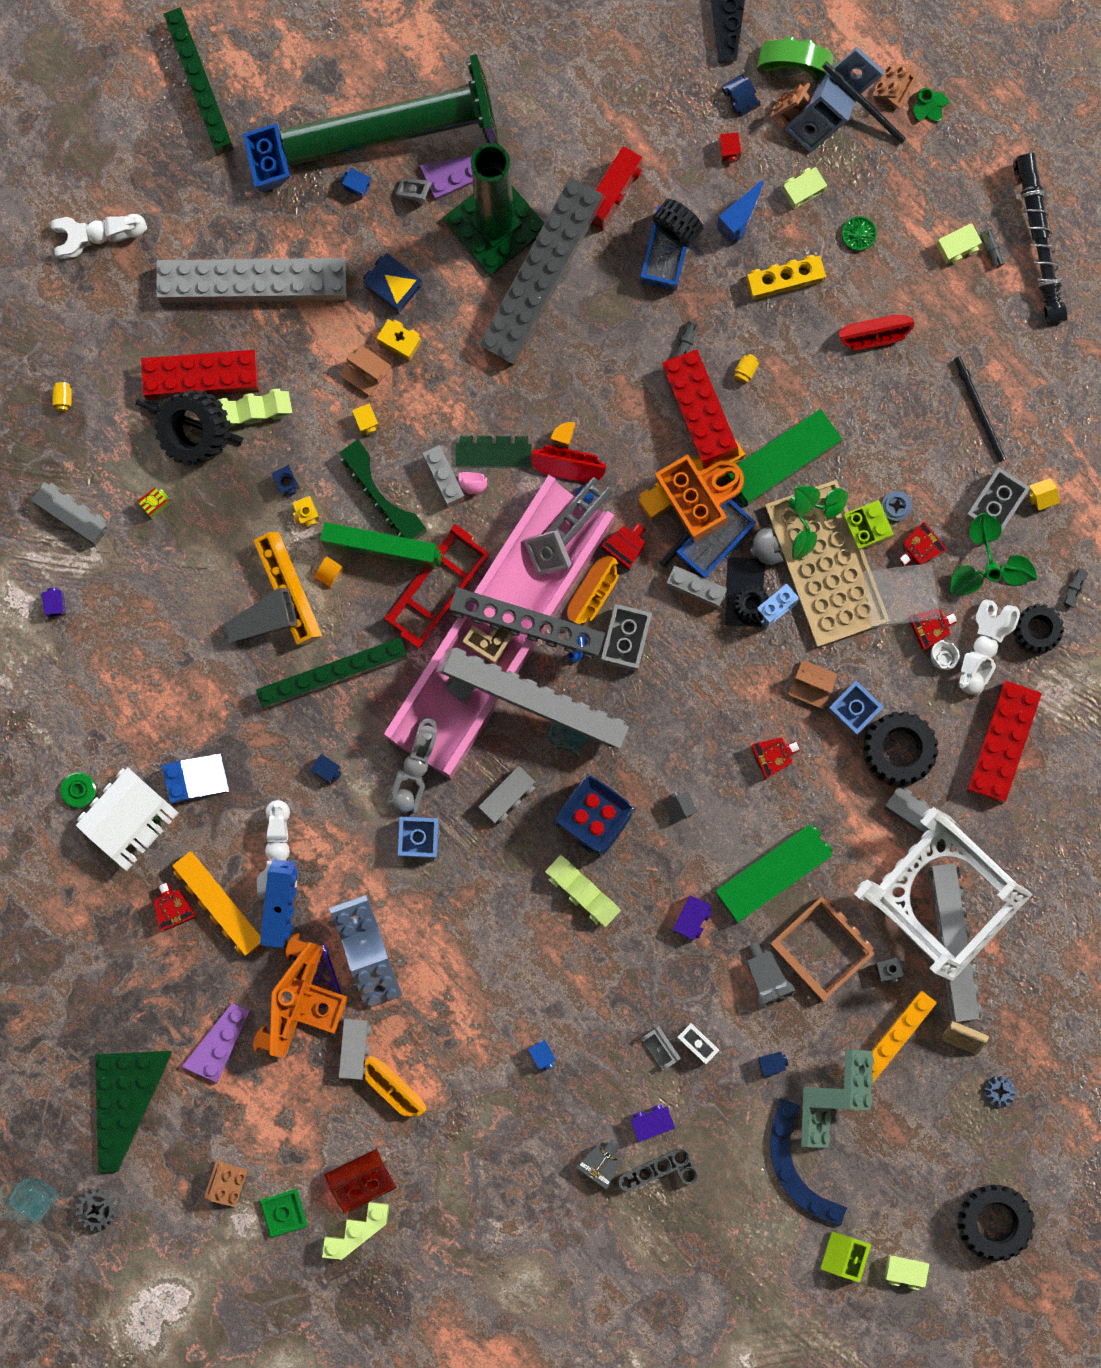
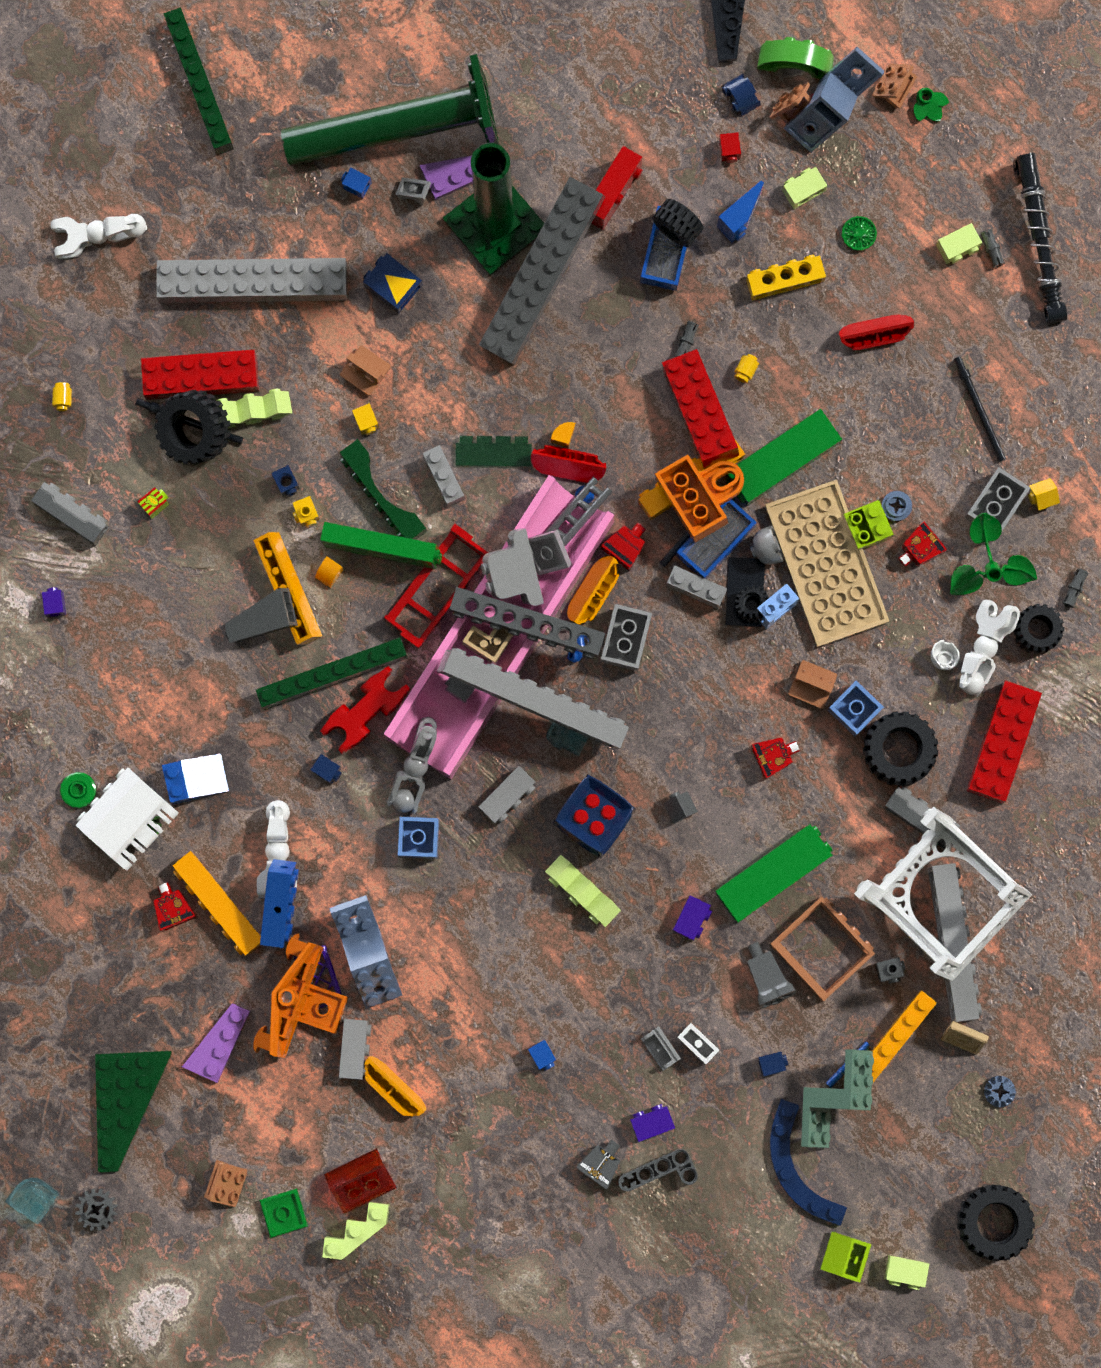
(266, 157): blue slope -> none
(374, 701): none -> red piece
(404, 348): yellow brick -> none
(472, 482): bright pink hair -> none
(513, 570): none -> light grey brick
(802, 502): green plant -> none
(839, 78): black bar -> none
(841, 1071): none -> blue bar
(901, 595): clear piece -> none
(932, 631): red torso -> none

